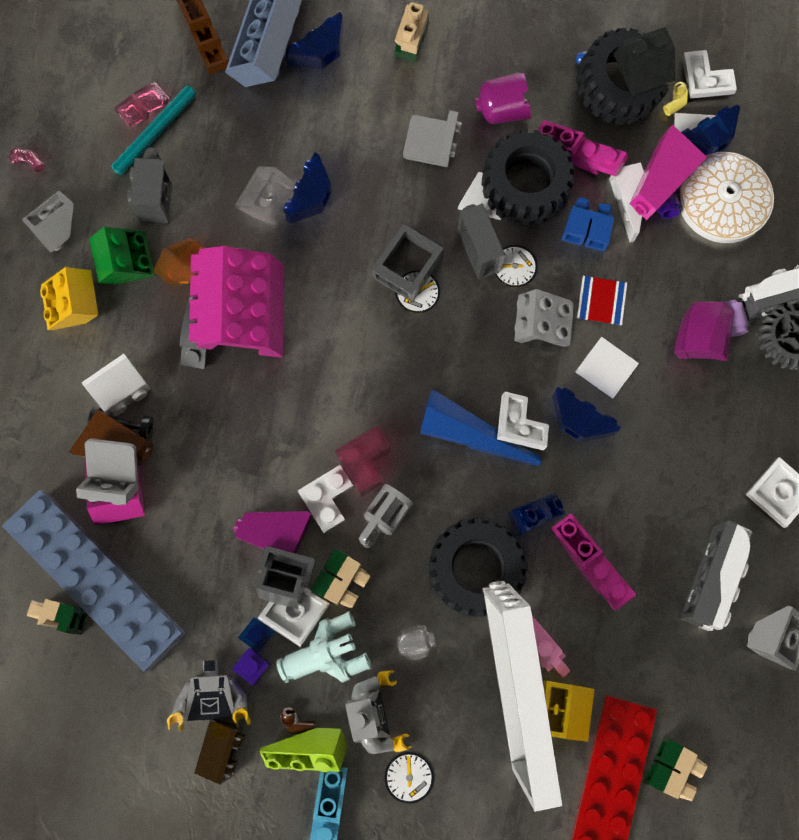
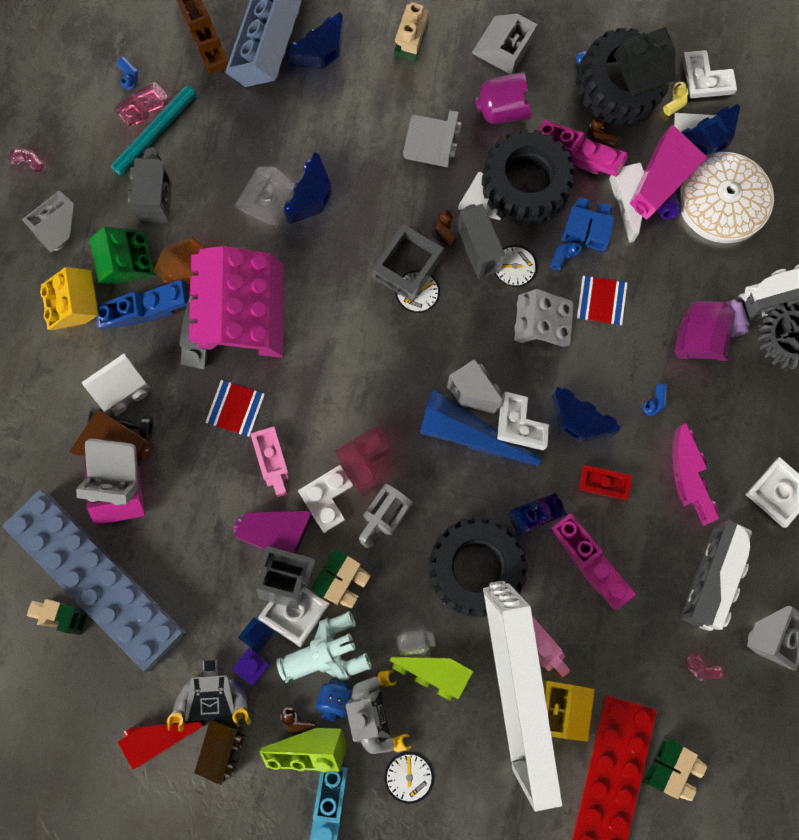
(130, 73): none -> blue arm
(142, 307): none -> blue slope
(149, 741): none -> red slope
(235, 408): none -> sticker
(271, 459): none -> bright pink hinge
(333, 700): none -> blue head
(440, 672): none -> lime slope
(443, 226): none -> reddish brown arm
(473, 389): none -> light grey slope
(506, 41): none -> light grey slope
(564, 252): none -> blue arm
(599, 134): none -> reddish brown arm
(605, 482): none -> red plate
(607, 367): white sticker -> none
(658, 403): none -> blue arm
(687, 465): none -> dark pink slope
(700, 670): none -> clear pink arm

